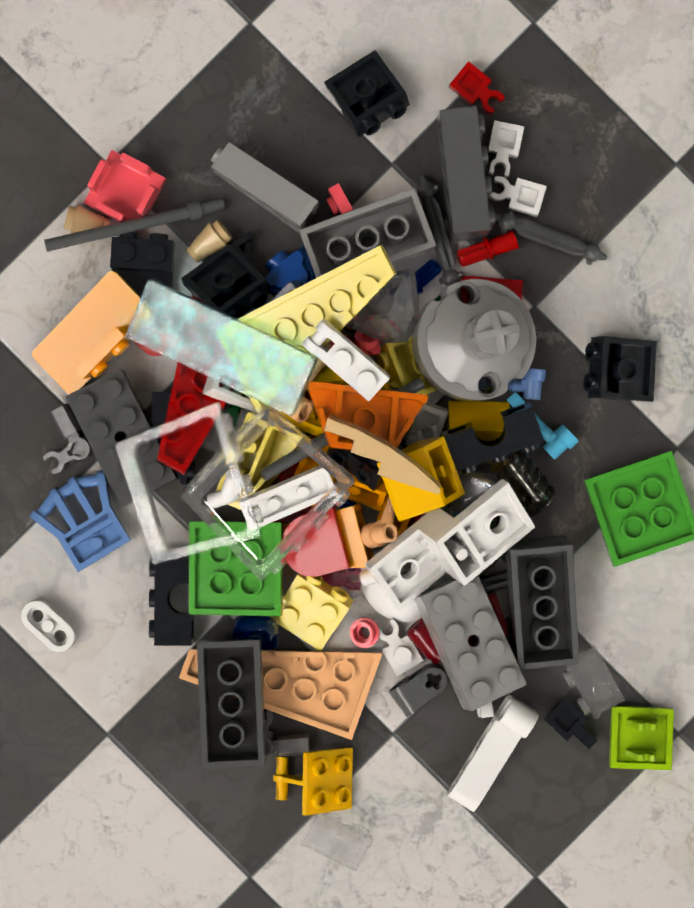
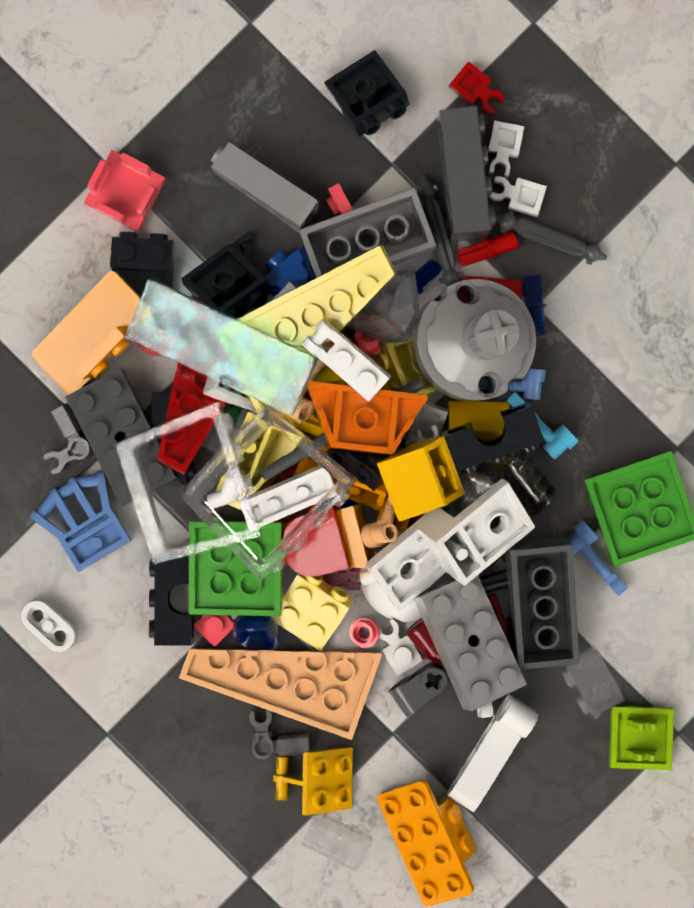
(82, 219): tan cone -> none
(191, 211): dark grey bar -> none
(209, 241): tan cone -> none
(214, 627): none -> coral plate
(231, 733): dark grey brick -> none
(394, 462): tan slope -> none
(430, 841): none -> light orange bracket
(534, 302): none -> clear blue axle
(568, 721): black plate -> none
(581, 540): none -> medium blue brick
(620, 369): black plate -> none

